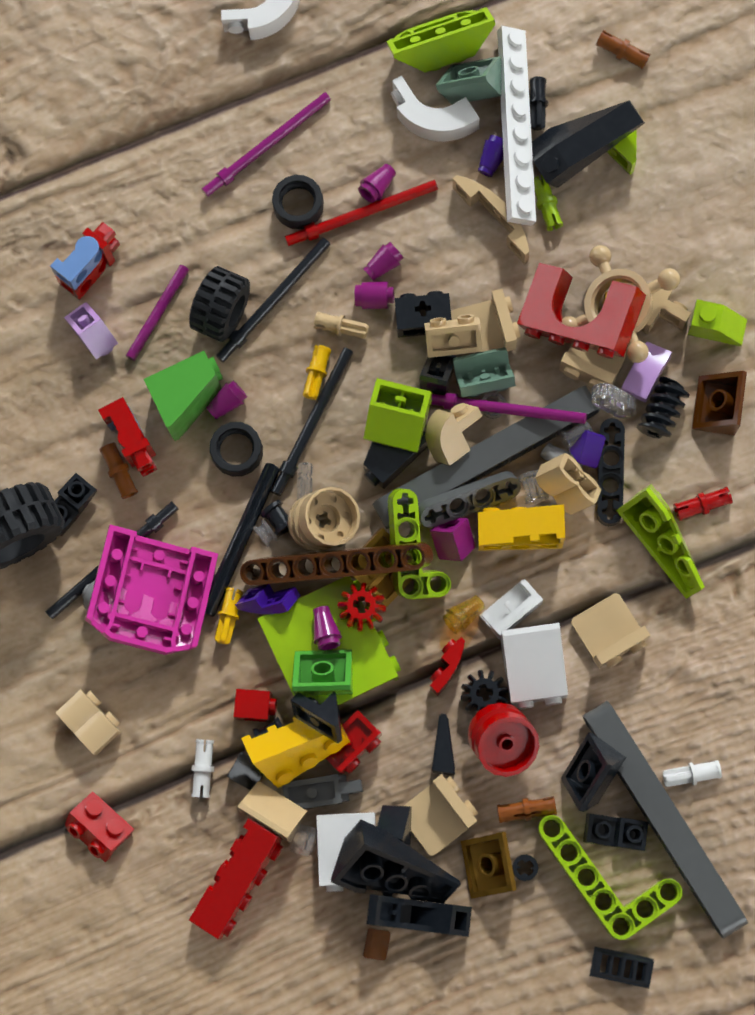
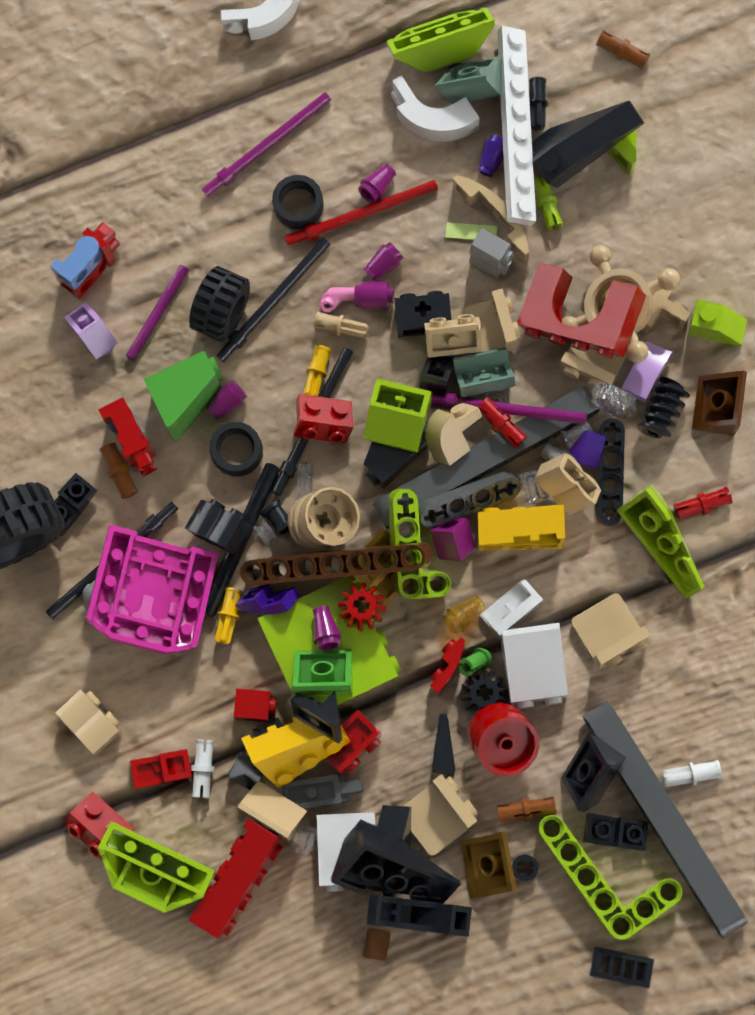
(151, 870): none -> lime wedge
(160, 769): none -> red slope
(217, 526): none -> black brick
(323, 419): none -> red bracket
(334, 296): none -> bright pink arm
(466, 231): none -> yellowish green window
(478, 660): none -> bright green pin
(491, 254): none -> light grey brick
(501, 423): none -> red pin

